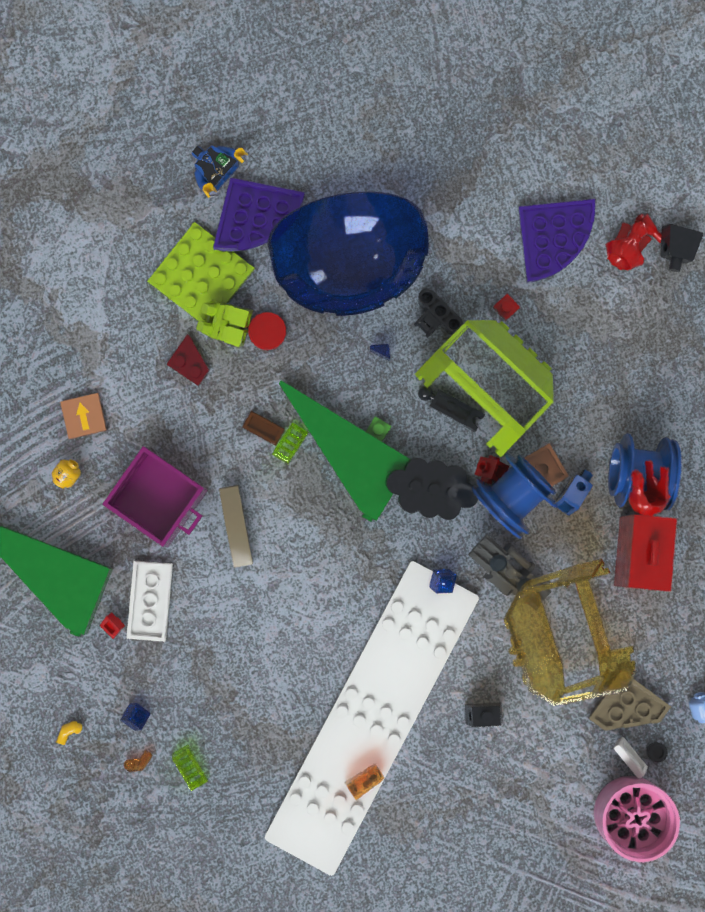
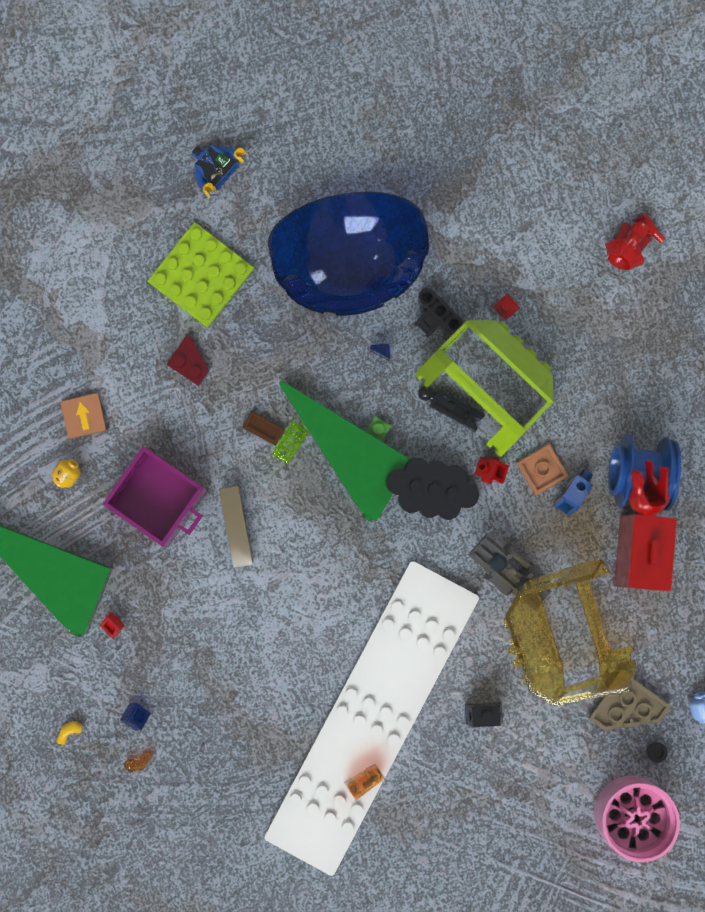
(149, 601): white tile -> none
(186, 750): clear neon green slope -> none
(225, 322): lime hips -> none
(251, 214): dark purple plate -> none
(267, 331): red tile -> none
(442, 581): clear blue slope -> none
(515, 494): blue wheel -> none
(554, 235): dark purple plate -> none
(630, 757): white tile -> none
(679, 245): black torso -> none

